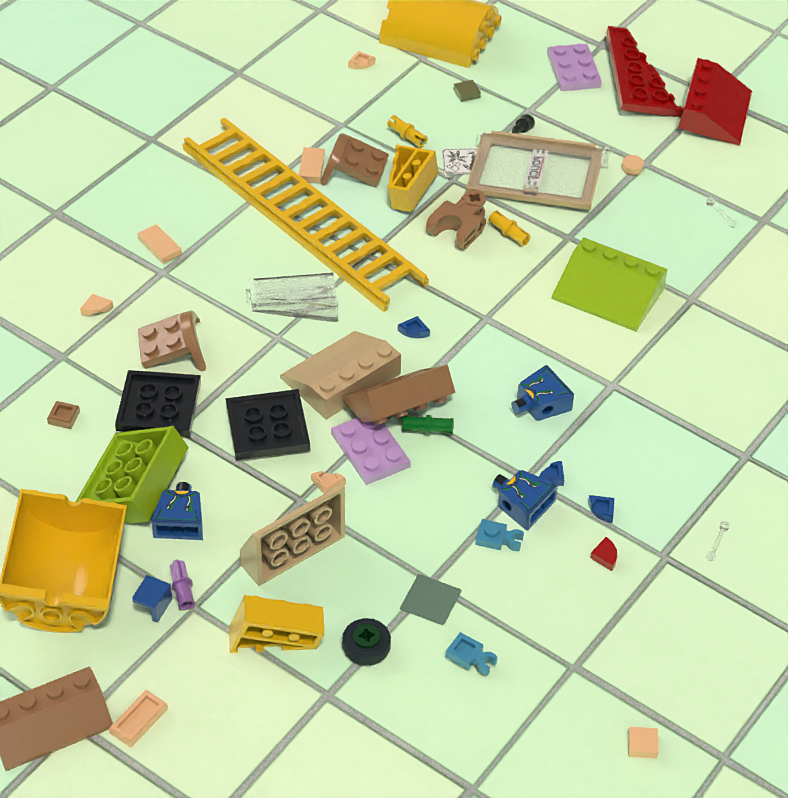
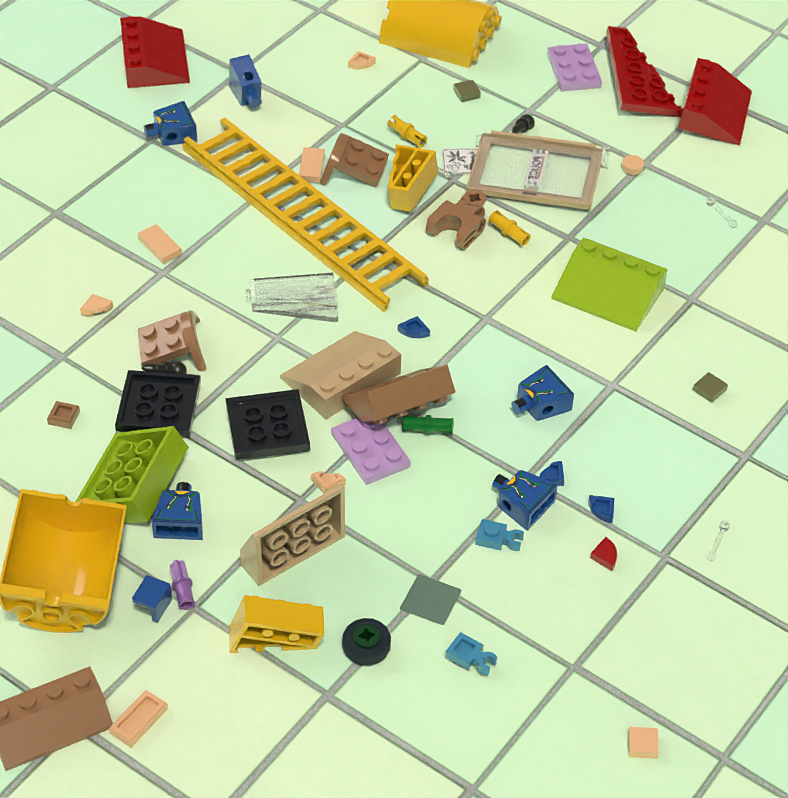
(153, 53): none -> red slope
(172, 124): none -> blue torso
(175, 367): none -> pearl dark grey bar
(246, 90): none -> blue torso
(710, 387): none -> olive tile

